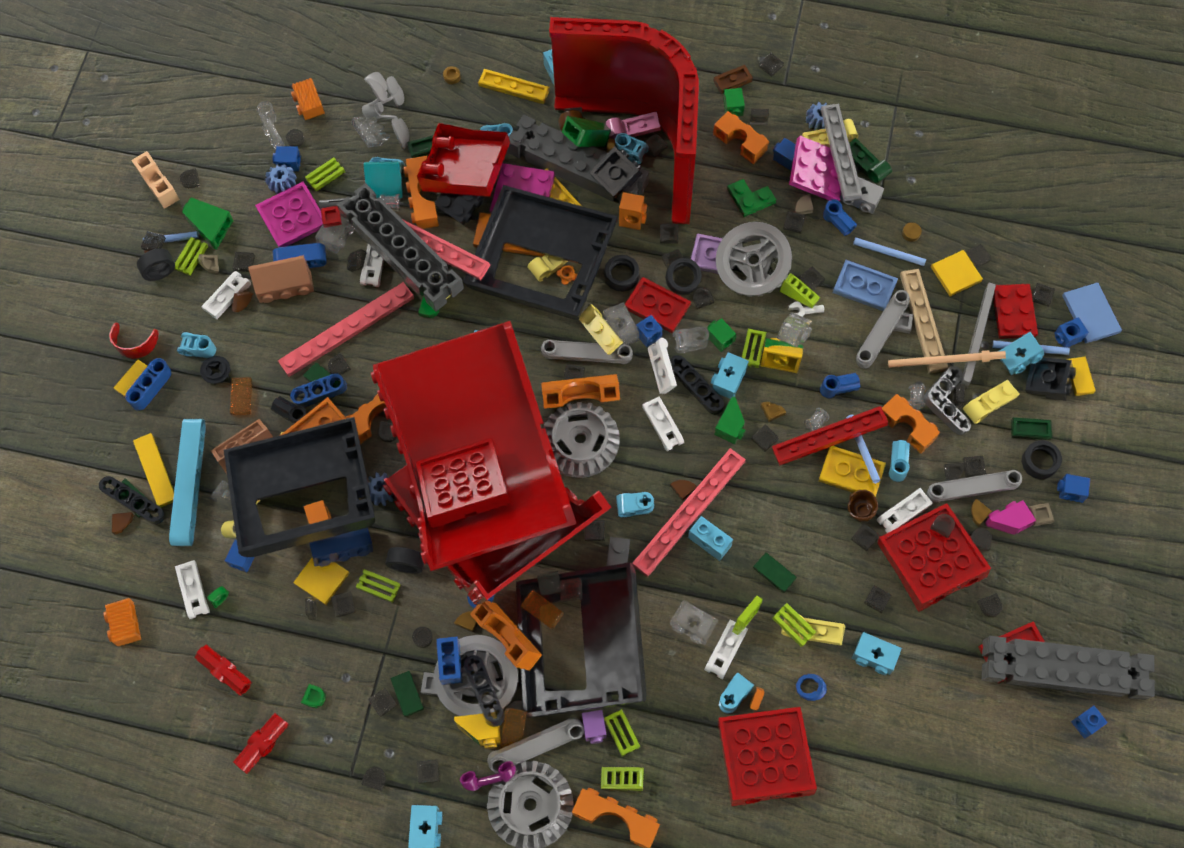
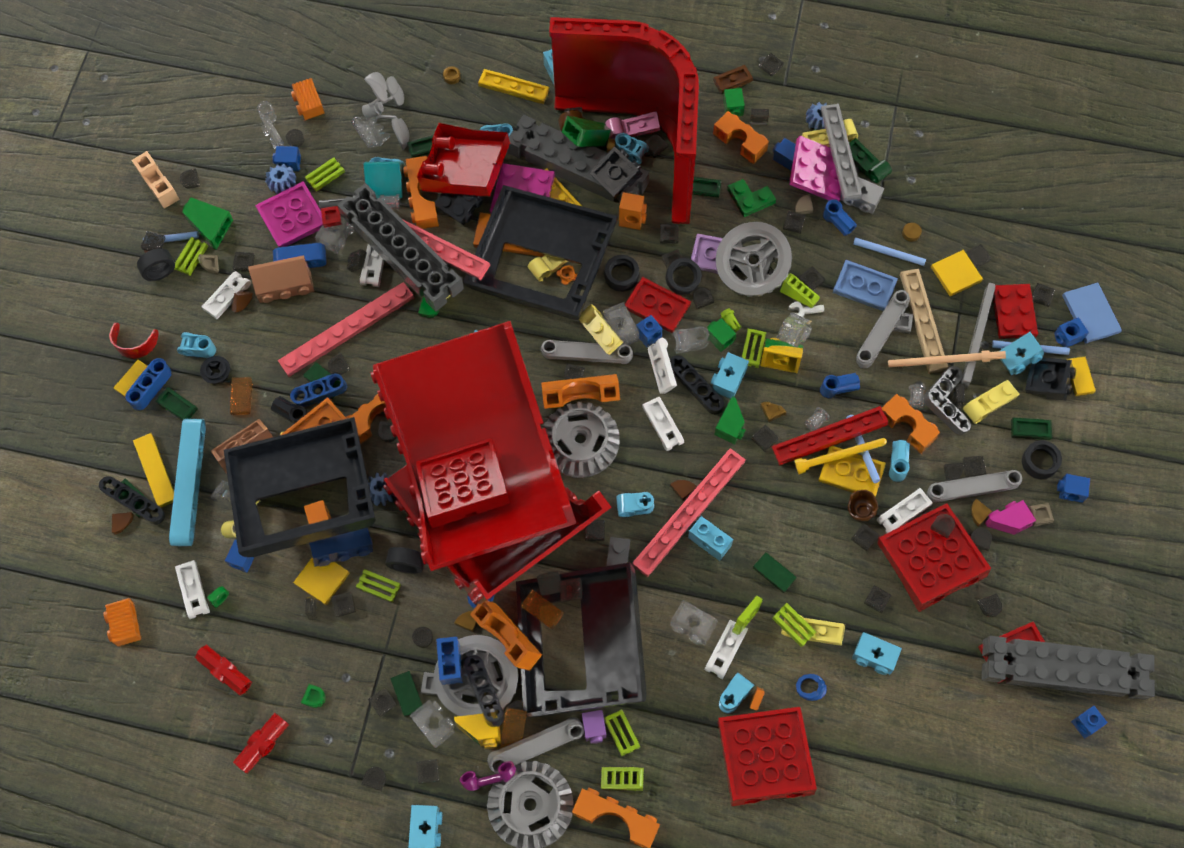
(176, 404): none -> dark green tile
(421, 719): none -> clear brick
(706, 187): none -> dark green tile
(730, 319): none -> lime pin
(804, 464): none -> yellow piece

